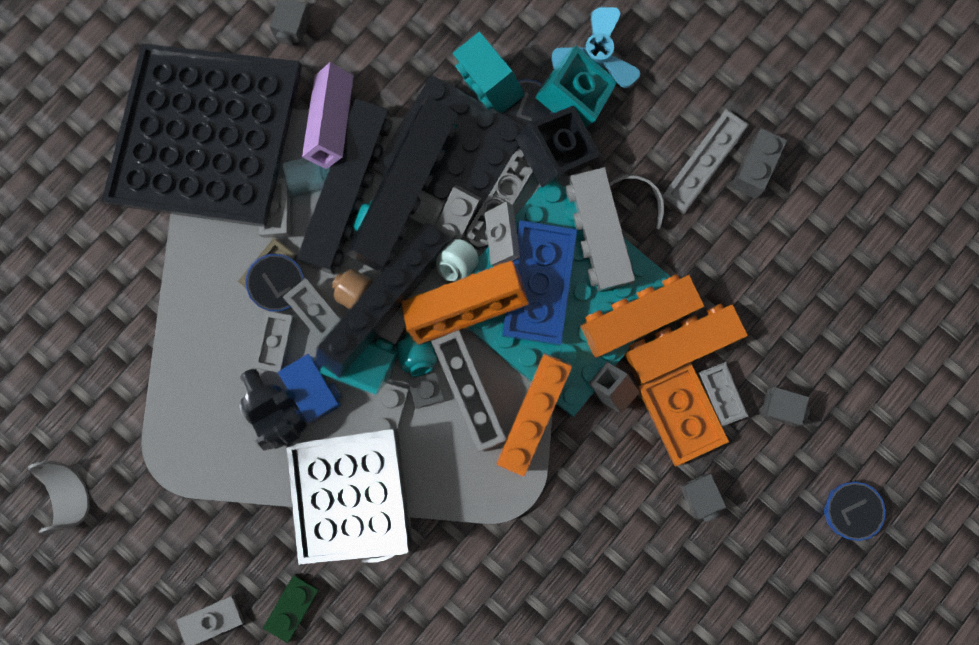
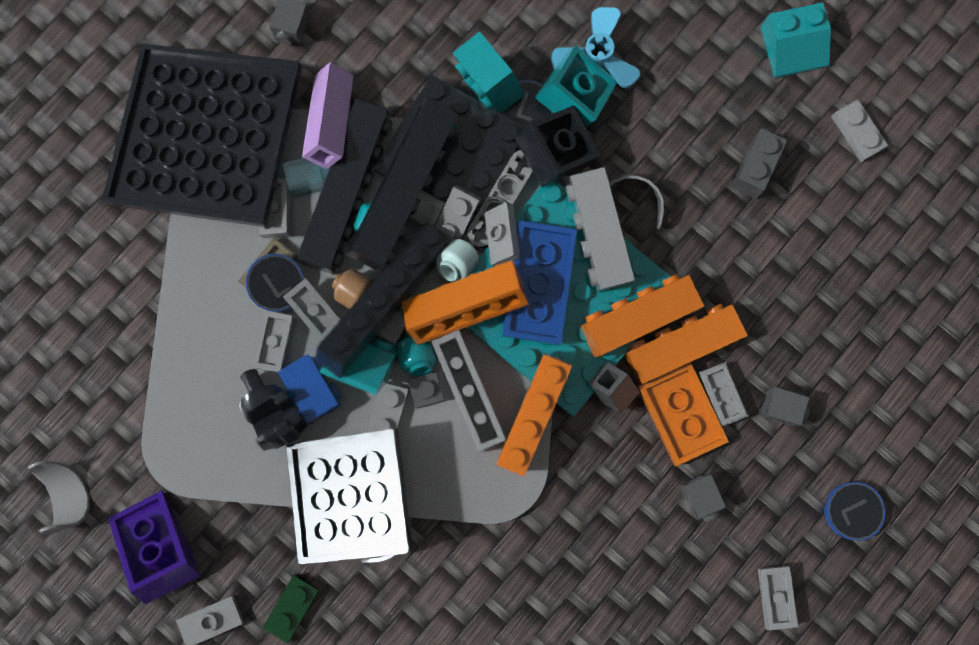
(152, 548): none -> dark purple slope
(704, 161): light grey tile -> none
(777, 597): none -> light grey plate
(797, 40): none -> teal slope
(859, 130): none -> light grey plate

